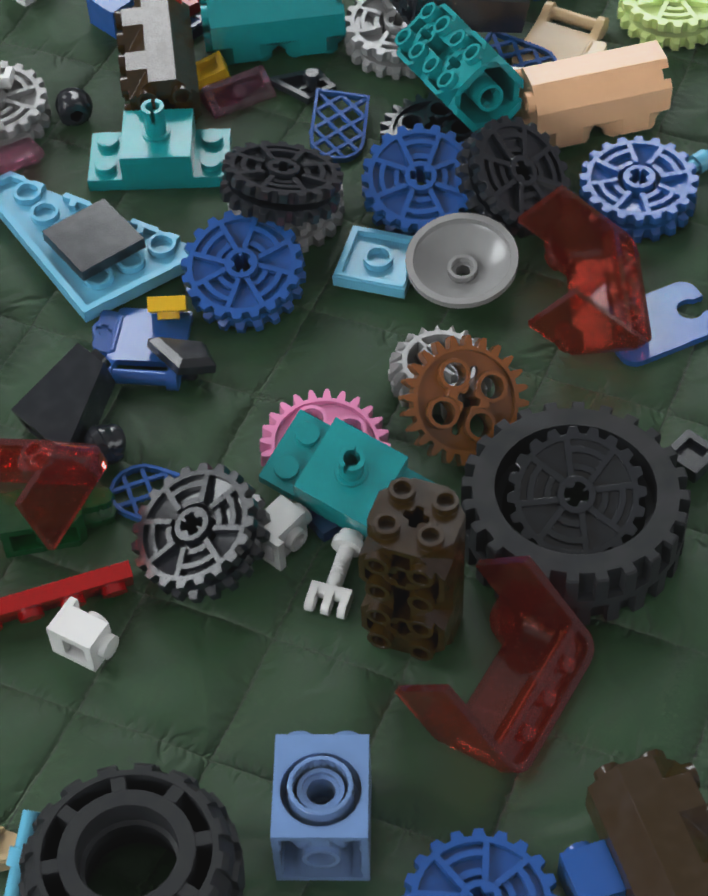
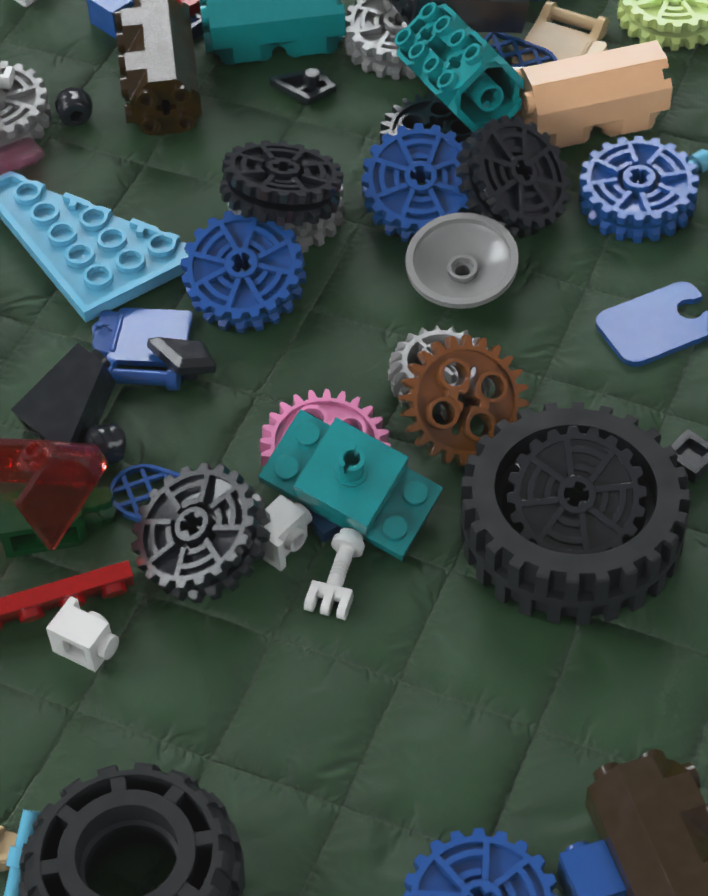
(93, 239): tile -> none
(158, 152): teal brick -> none
(168, 306): yellow plate -> none
(211, 69): yellow plate -> none
(237, 92): clear pink slope -> none
(322, 807): medium blue brick -> none
(346, 97): blue window -> none
(374, 262): medium azure plate -> none
(413, 568): dark brown brick -> none
(527, 682): clear red windscreen -> none
(603, 274): clear red windscreen -> none

